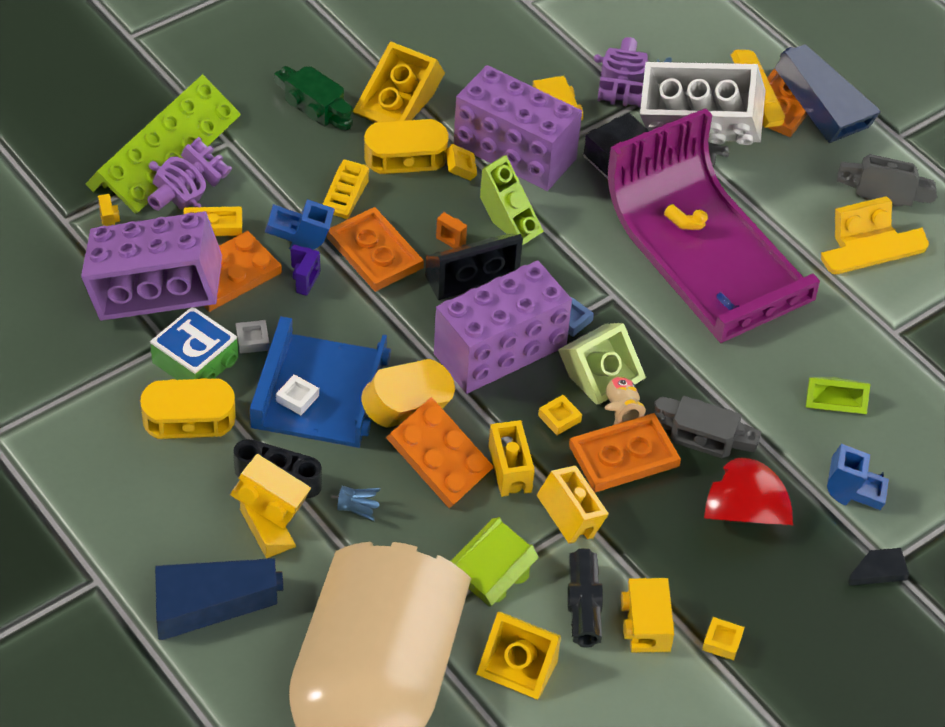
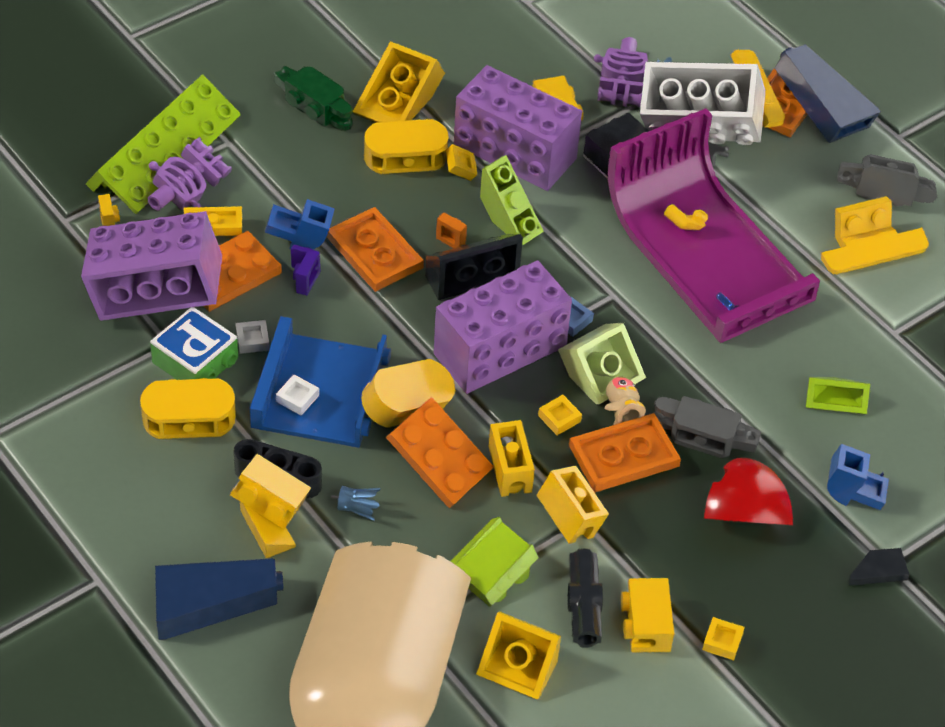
(349, 173): yellow slope -> none

